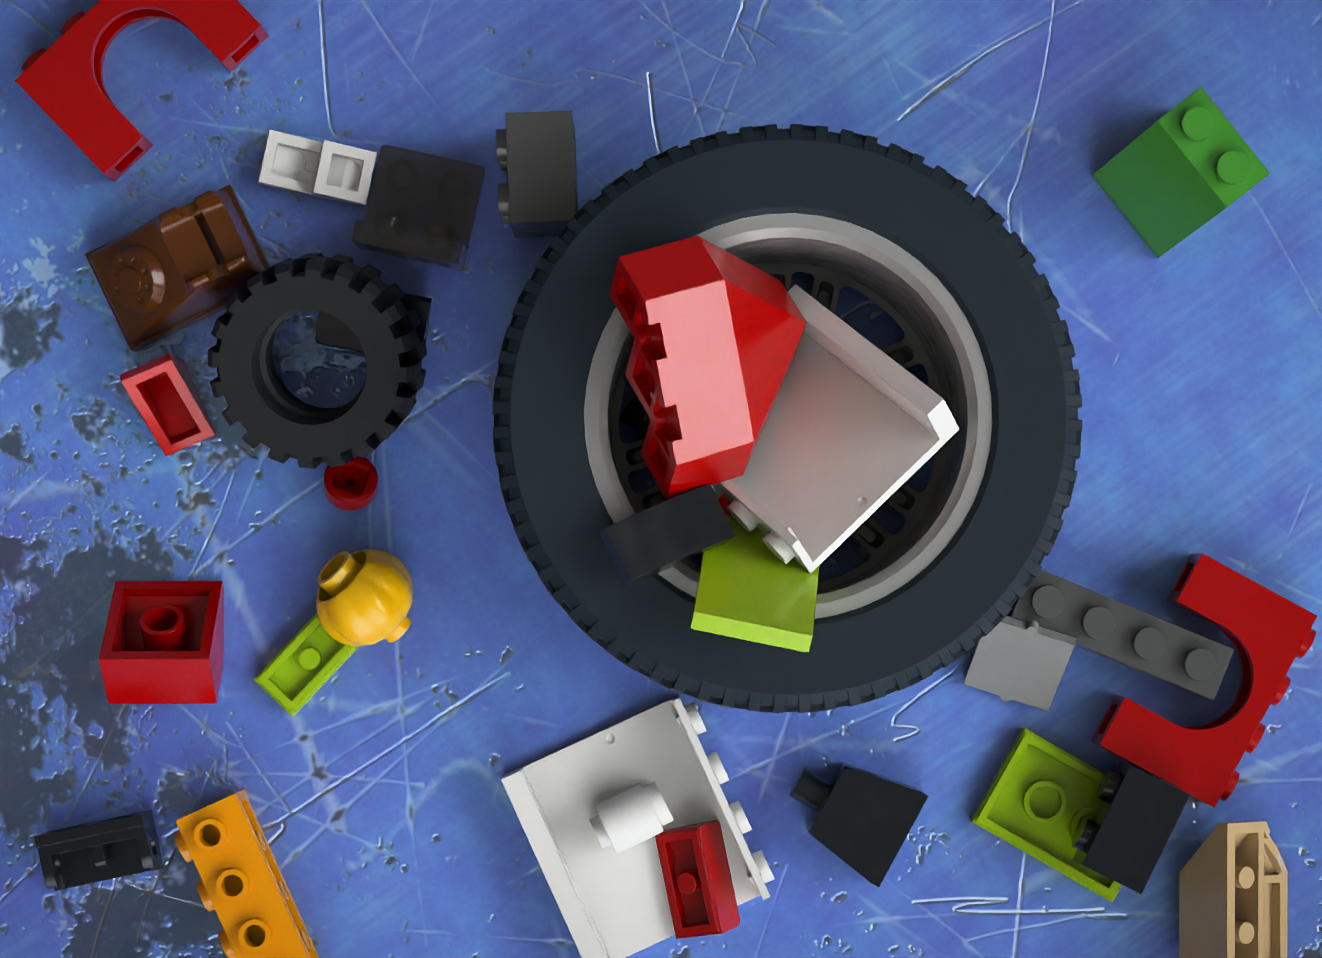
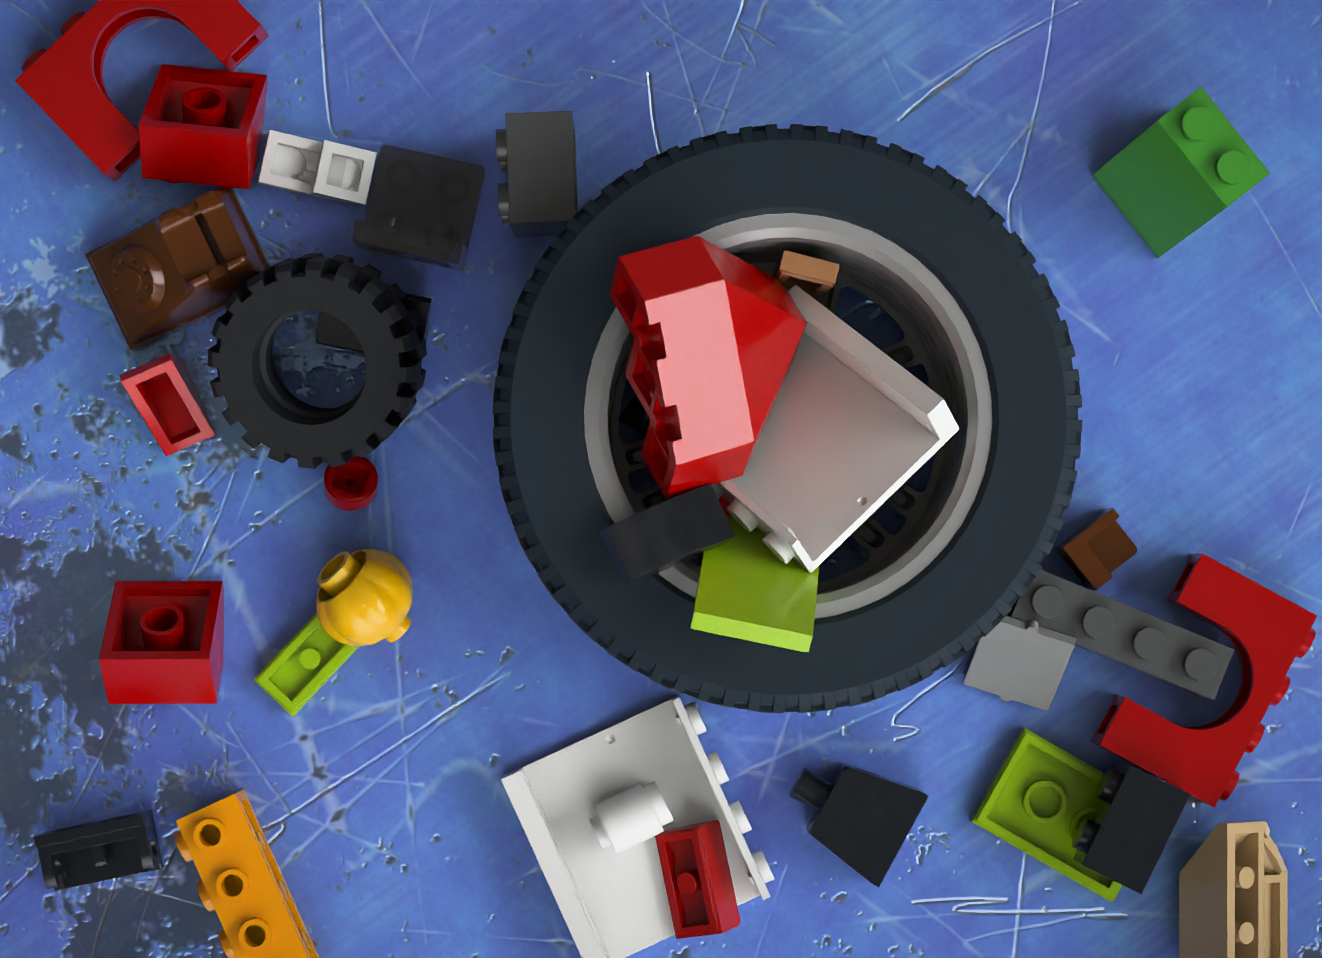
(203, 126): none -> red slope
(807, 272): none -> medium nougat tile
(1097, 549): none -> reddish brown panel

